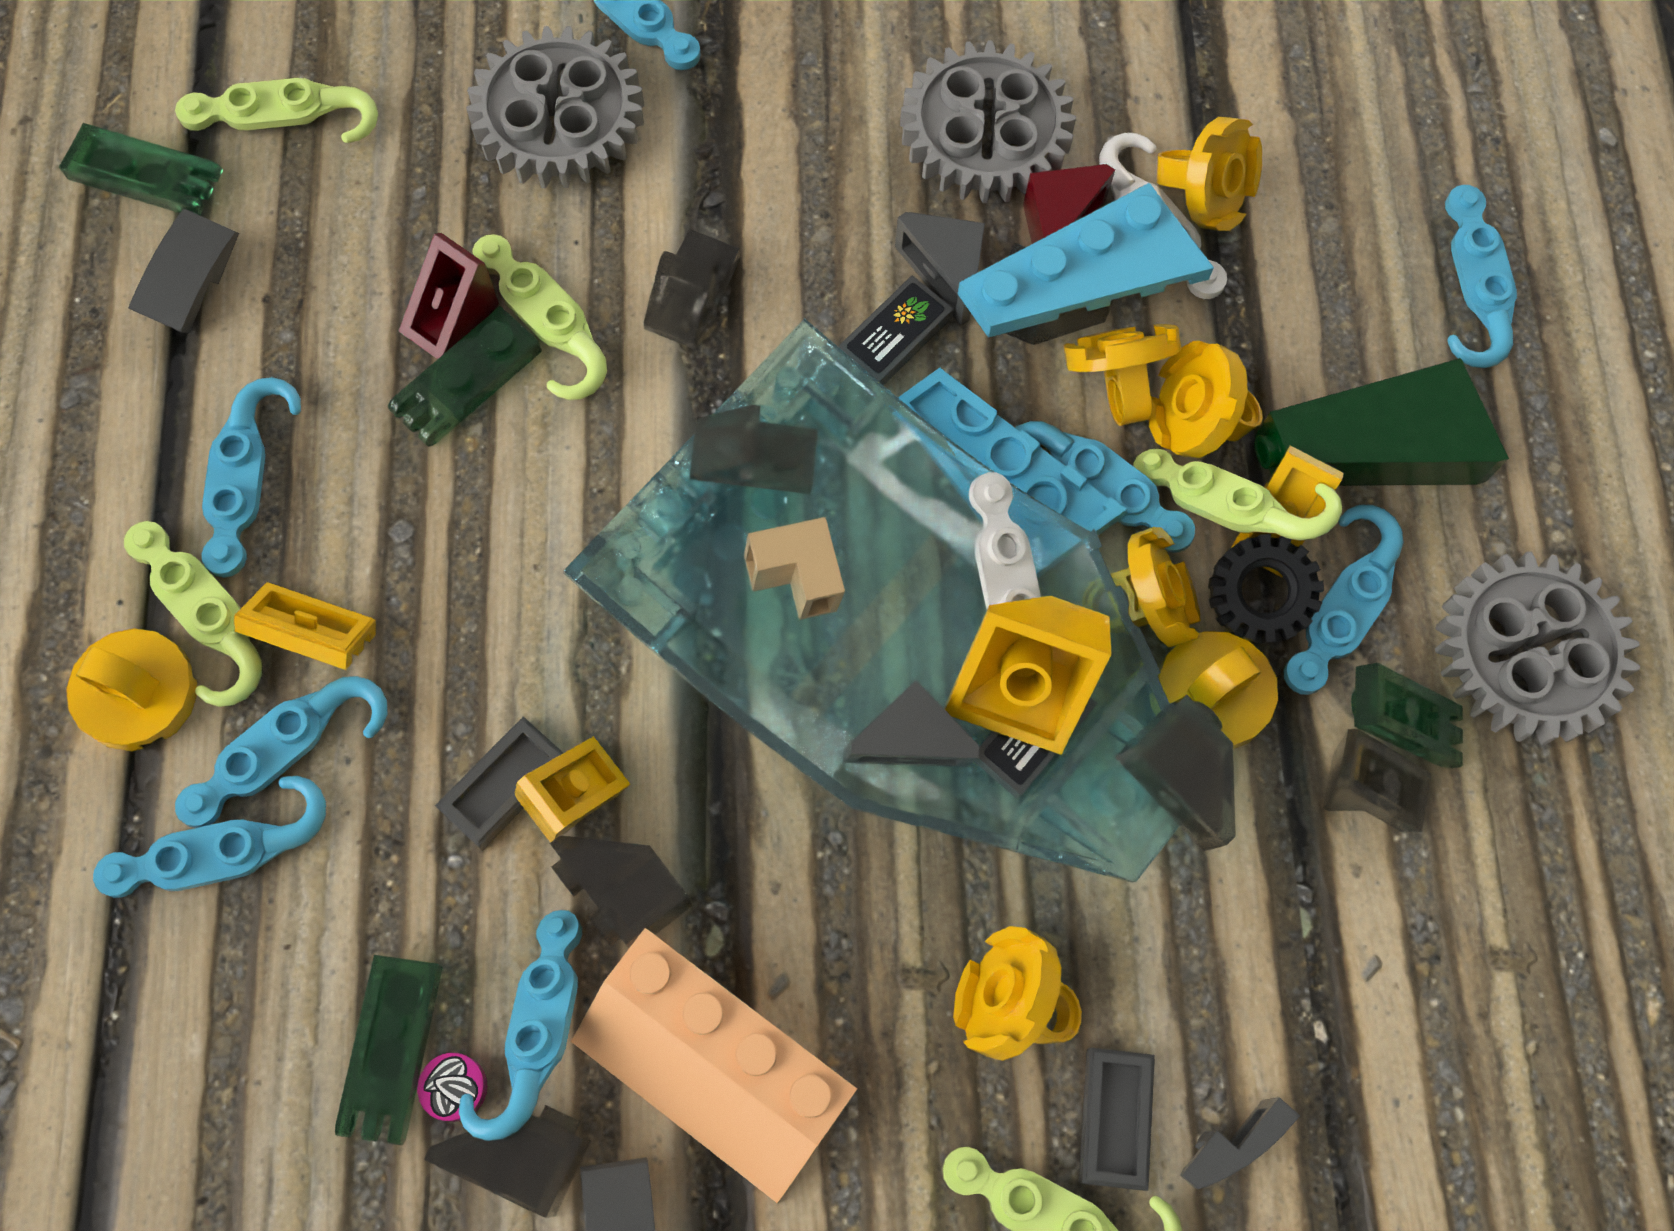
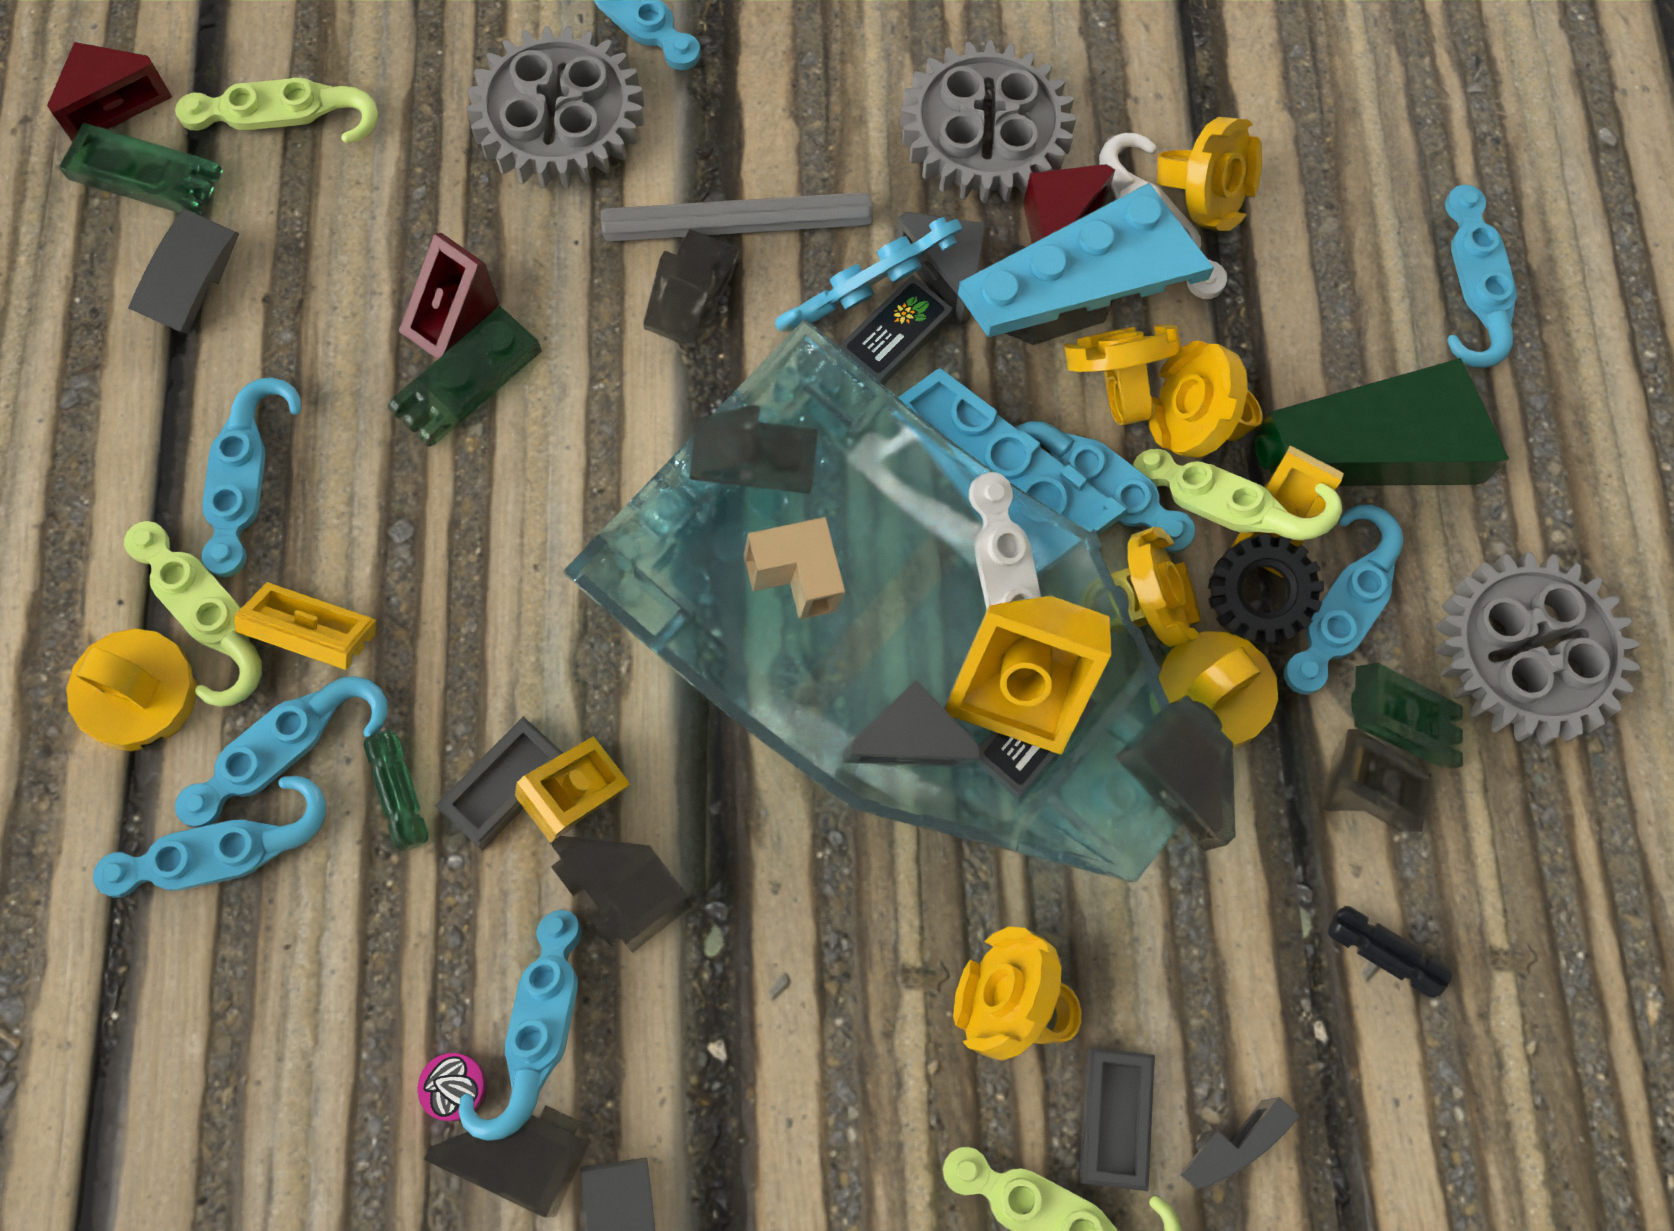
(104, 88): none -> dark red slope
(389, 1048): clear green hinge -> none
(395, 790): none -> clear green axle
(546, 311): yellowish green piece -> none
(712, 1064): light nougat slope -> none
(736, 216): none -> light grey axle
(853, 285): none -> medium azure piece
(1390, 951): none -> black axle

